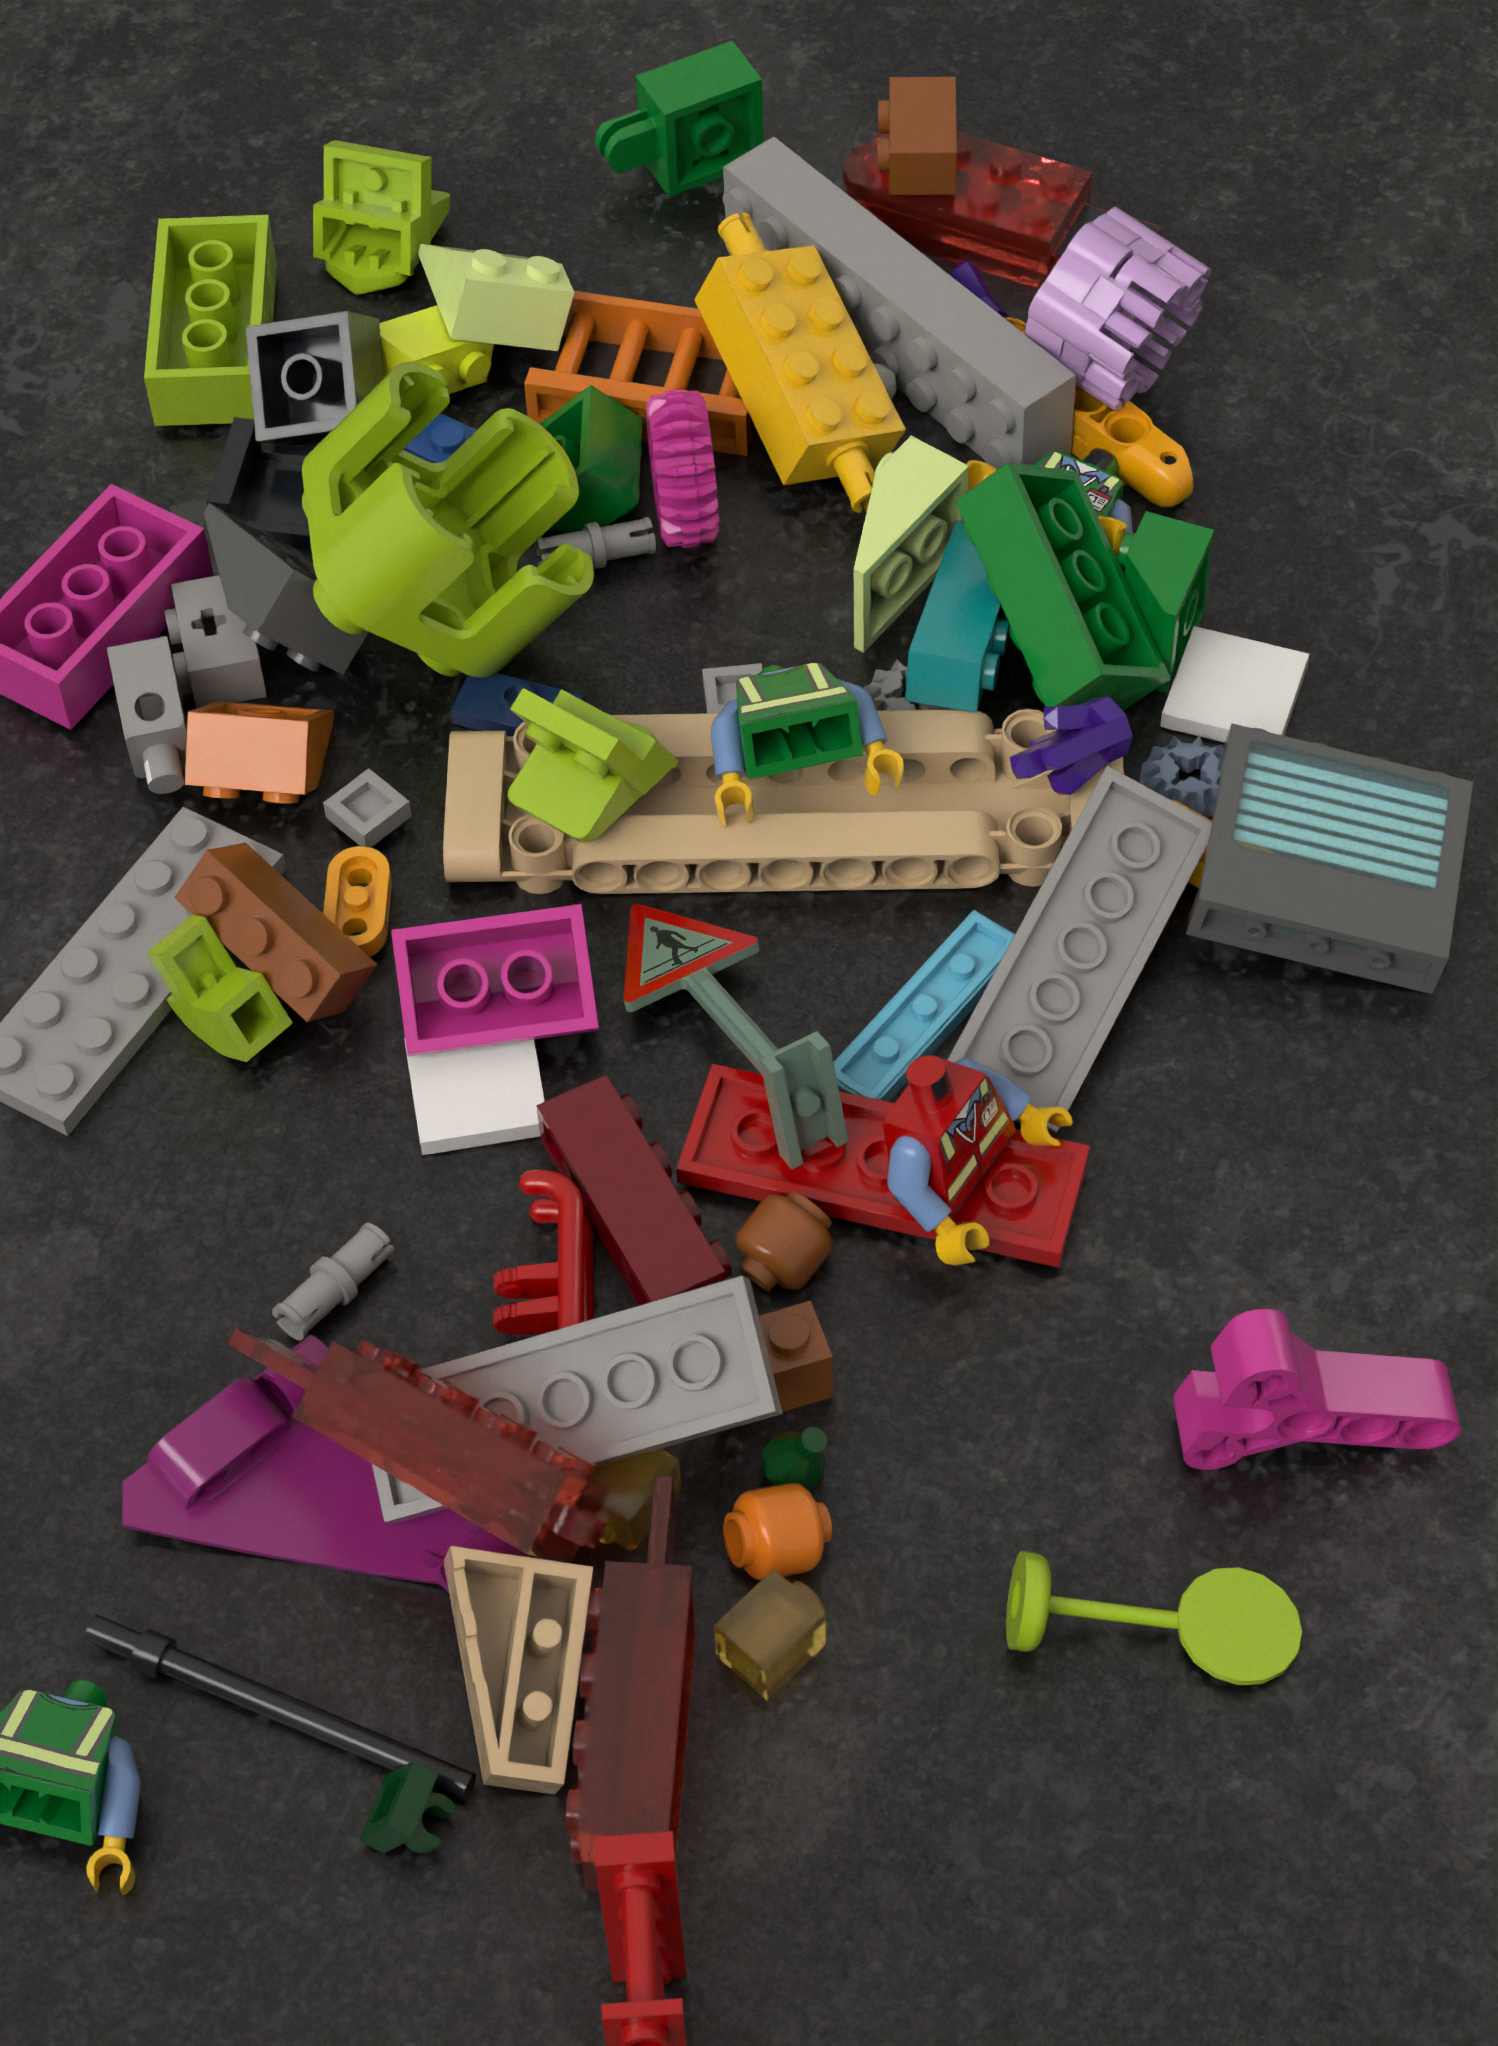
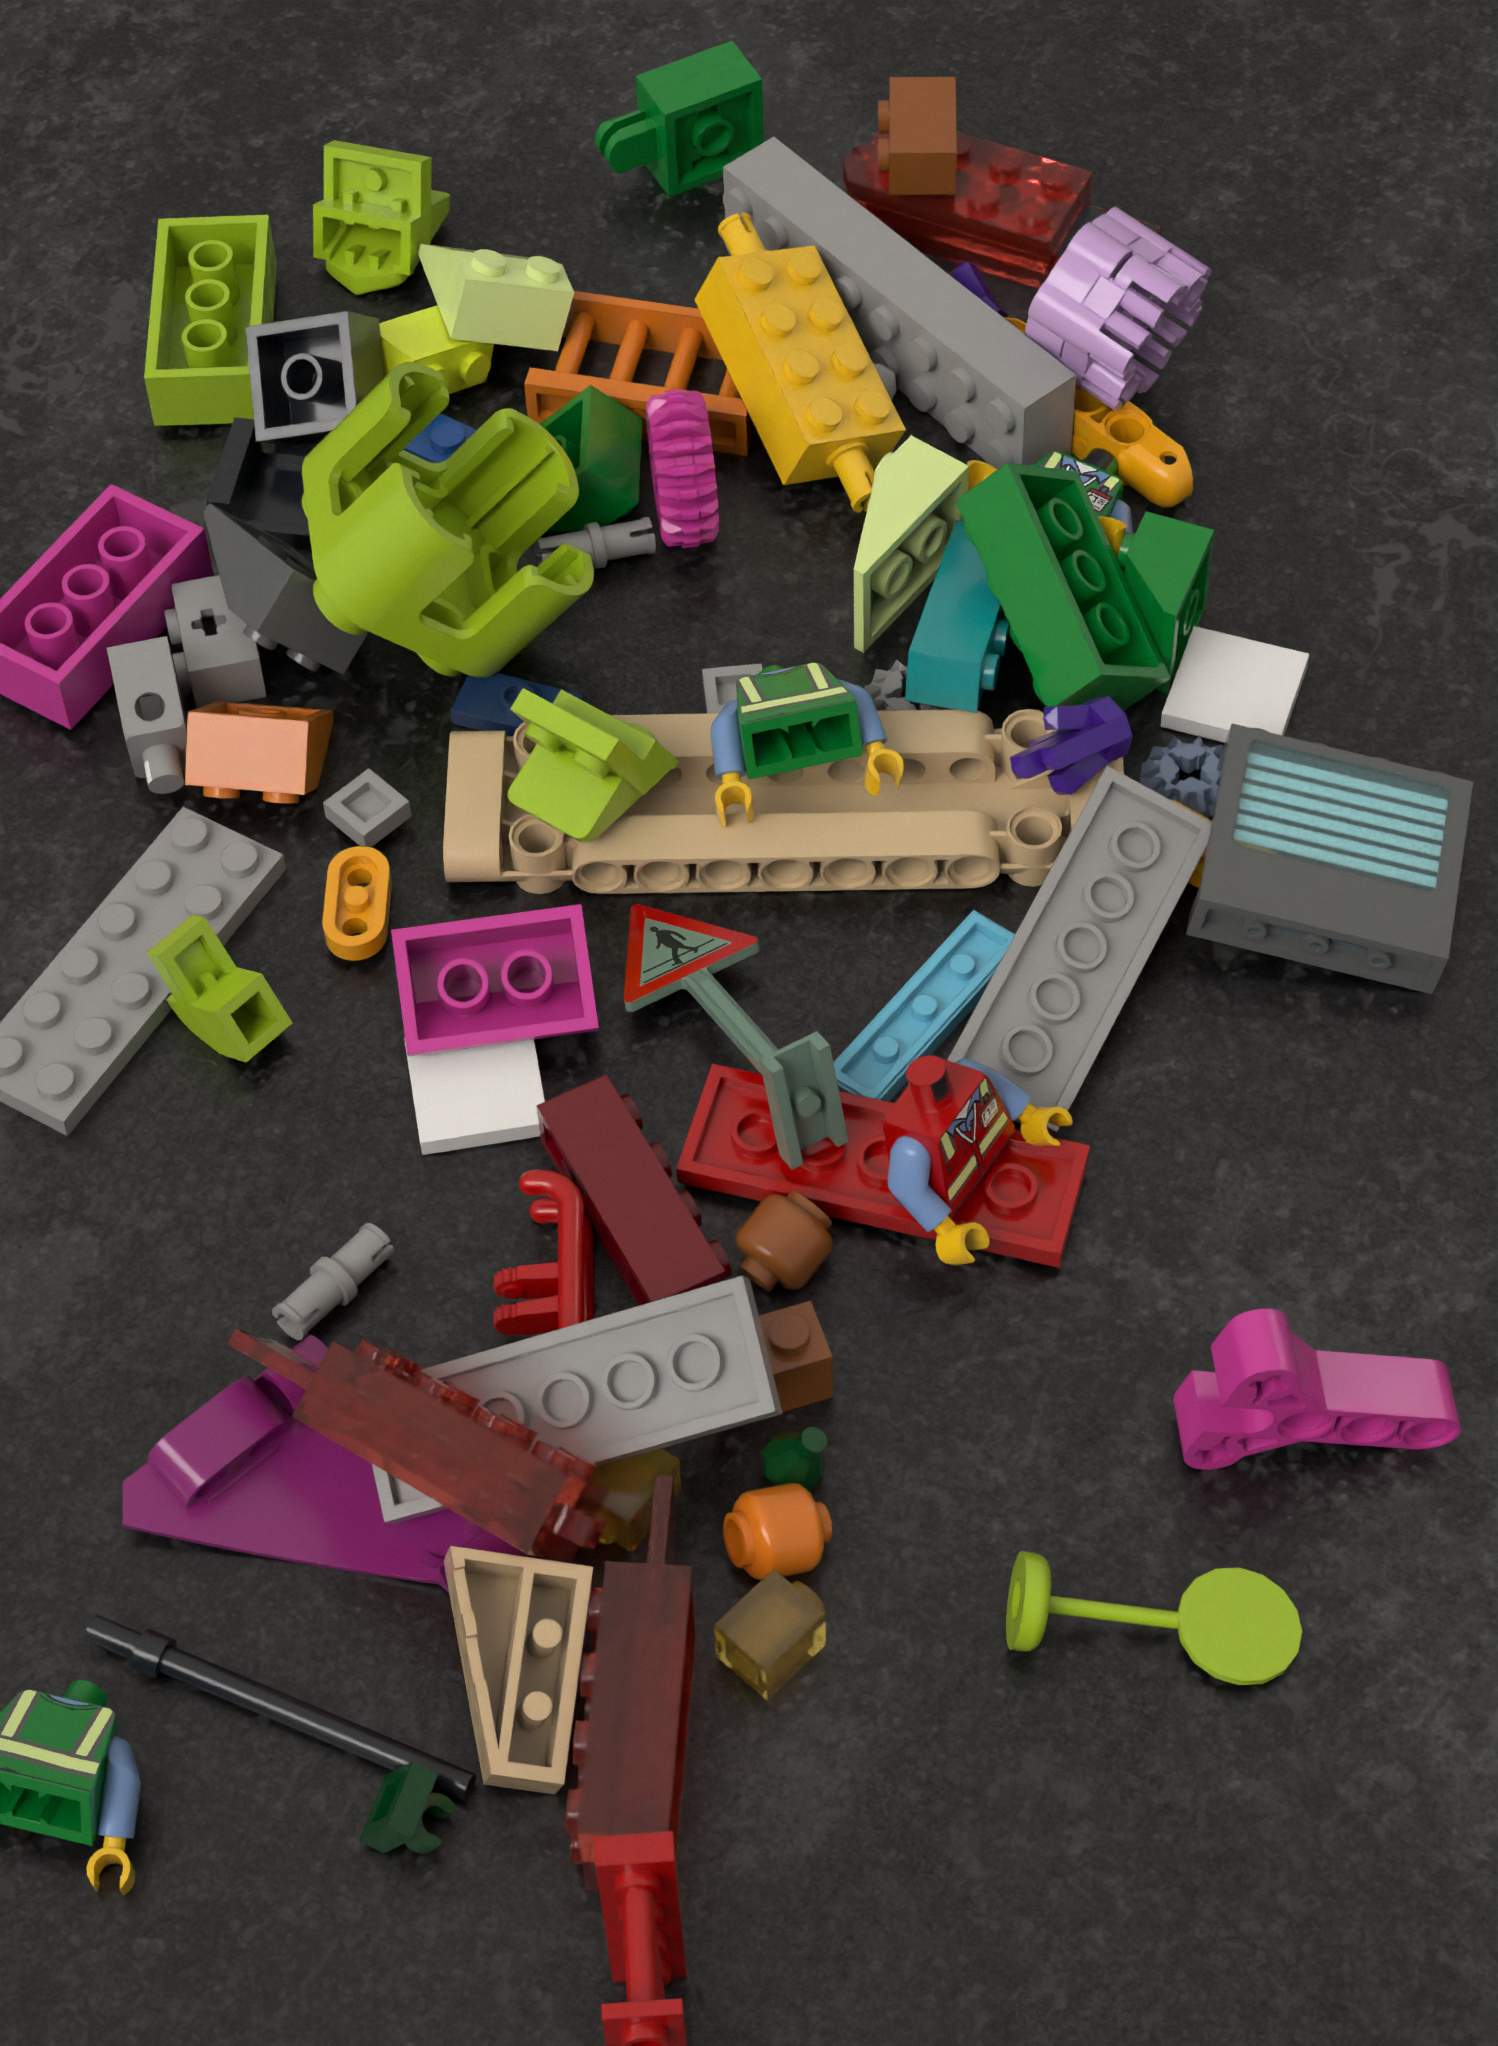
(276, 931): dark orange brick -> none

